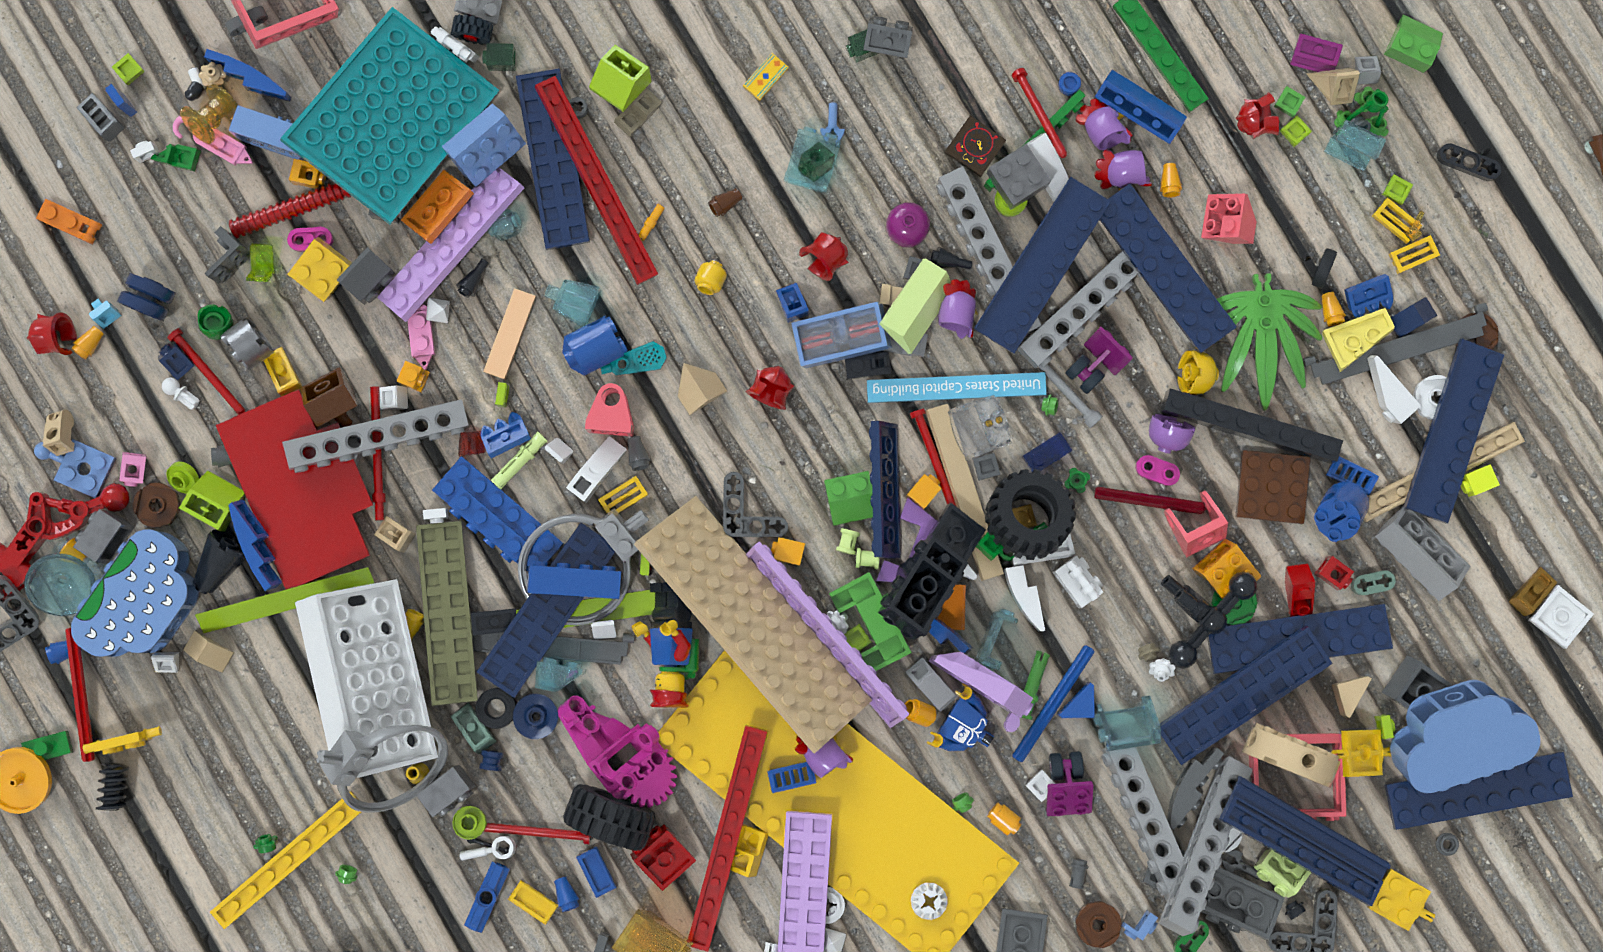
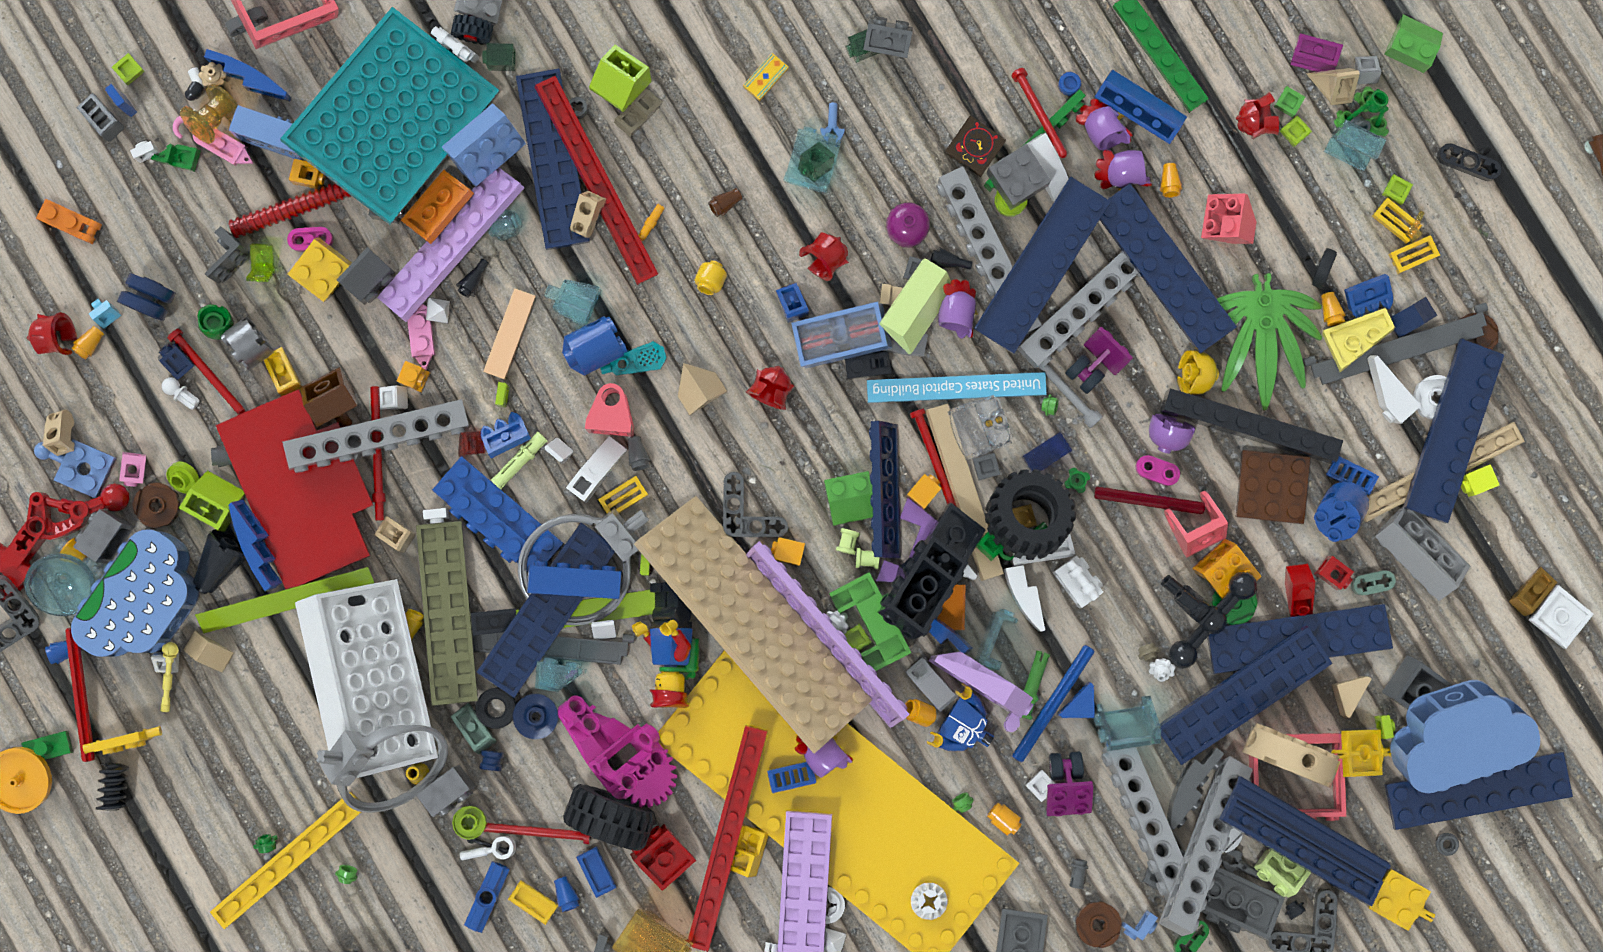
(170, 652): none -> light yellow piece
(586, 213): none -> tan leg

